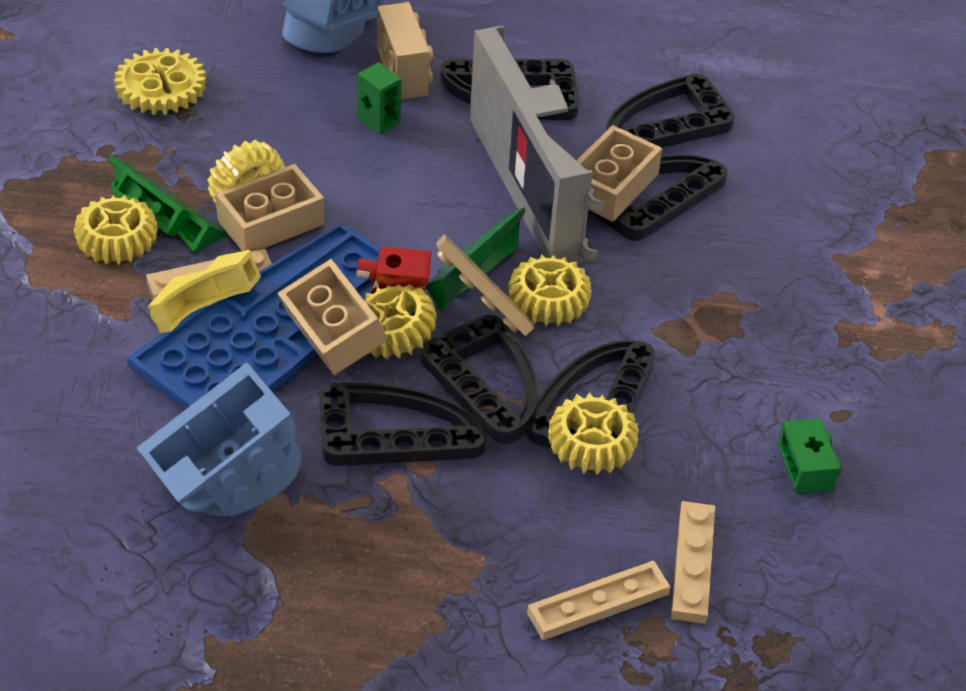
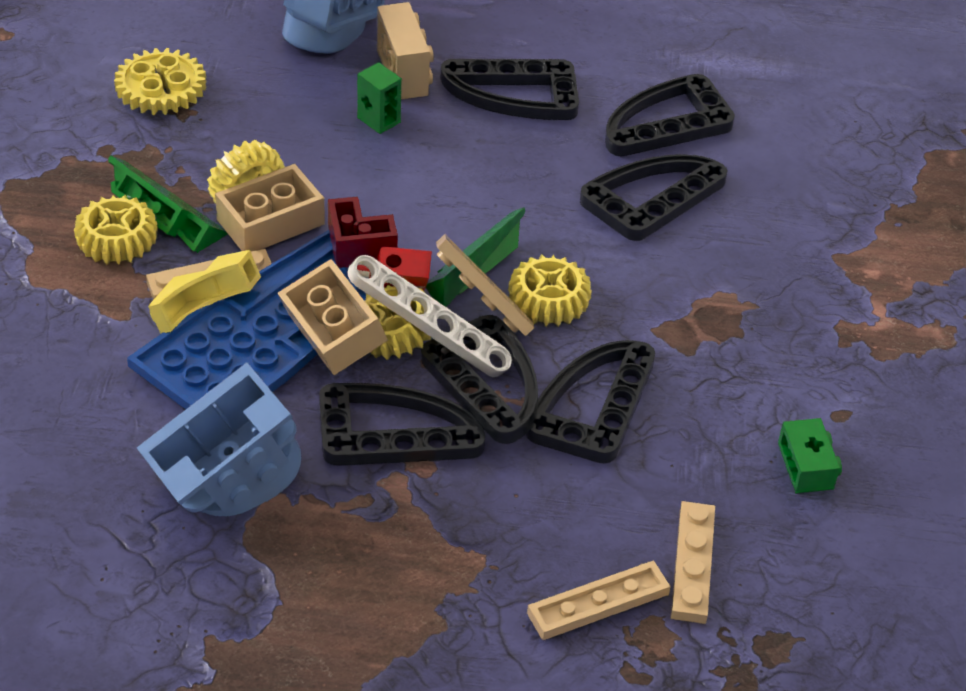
(357, 235): none -> dark red brick
(432, 311): none -> white beam
(529, 162): light grey piece -> none
(592, 443): light yellow gear -> none
(620, 169): tan brick -> none

